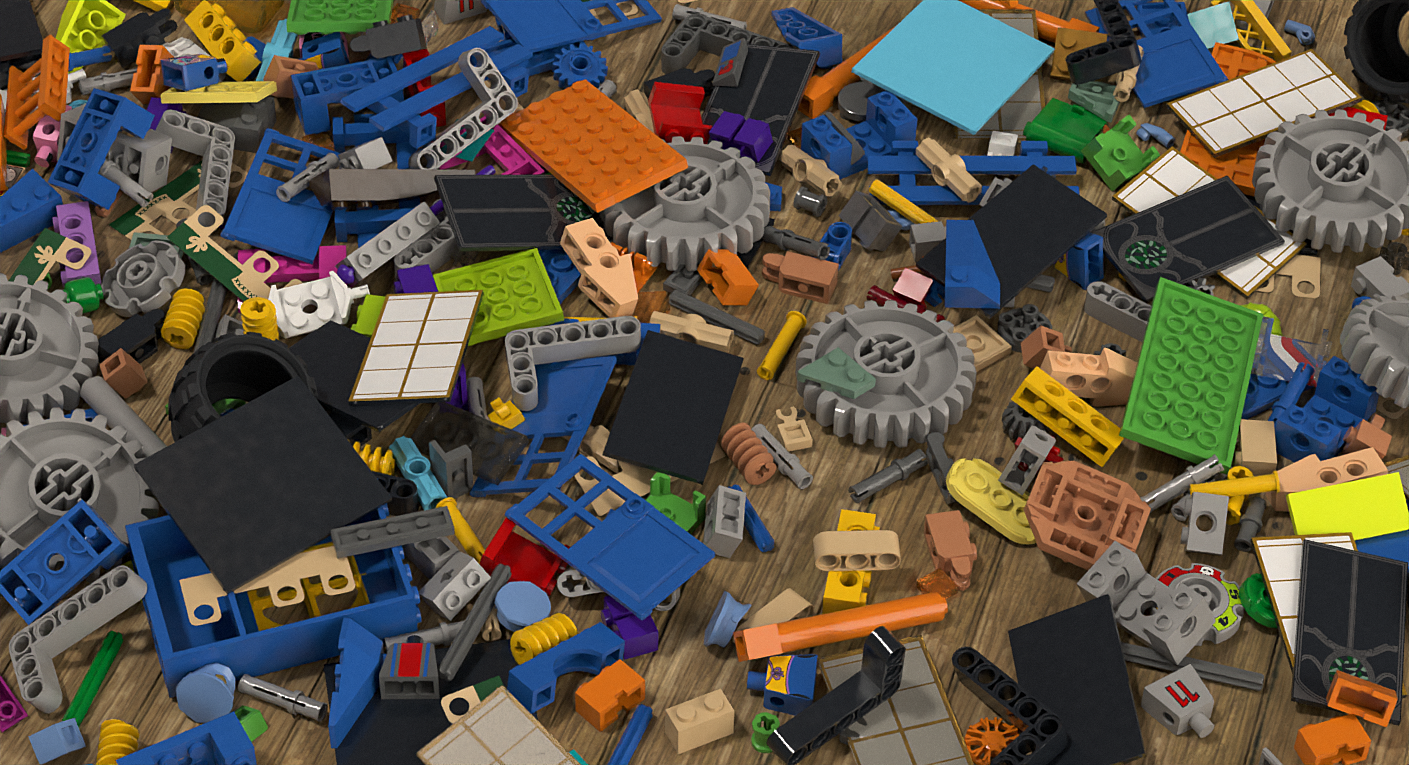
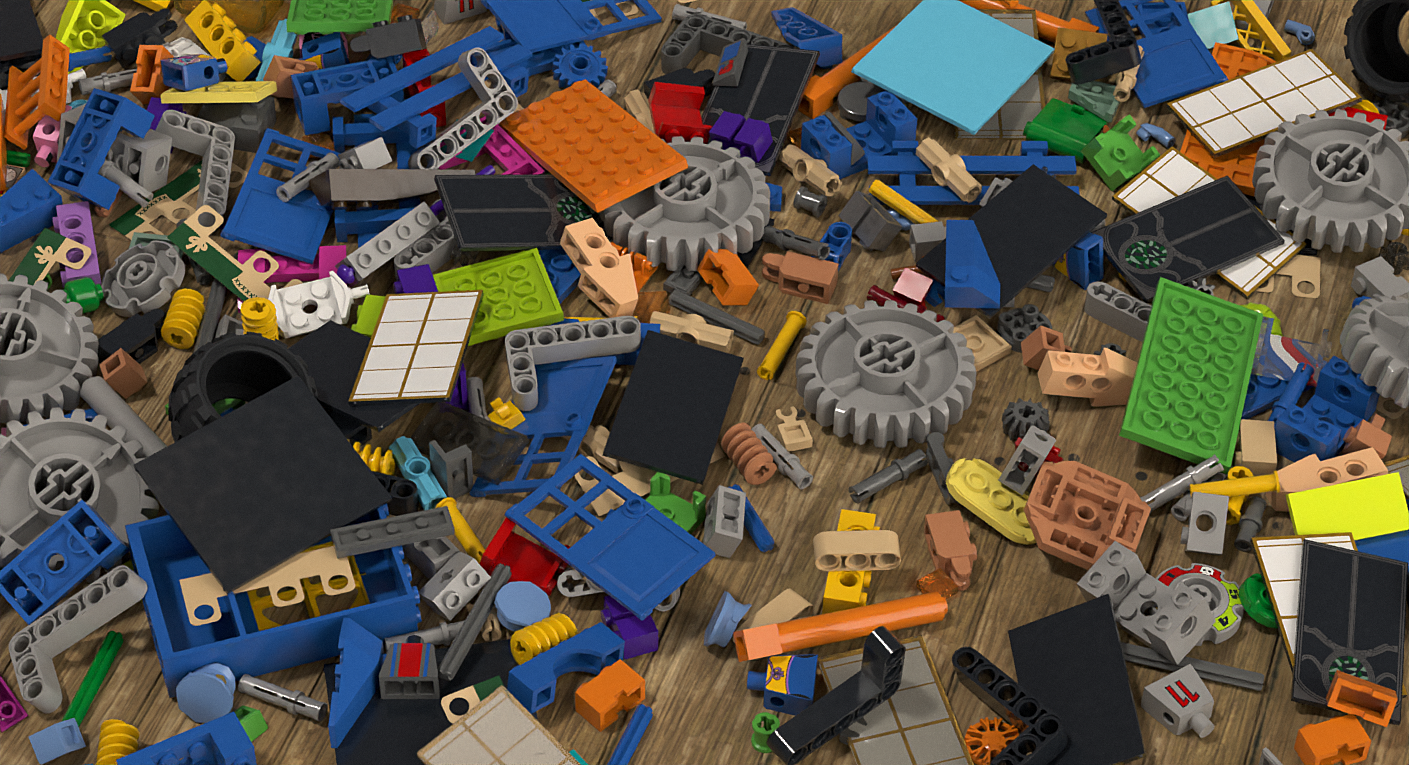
(699, 721): tan brick -> none
(838, 374): sand green wing -> none
(1002, 145): white slope -> none
(1068, 416): yellow brick -> none

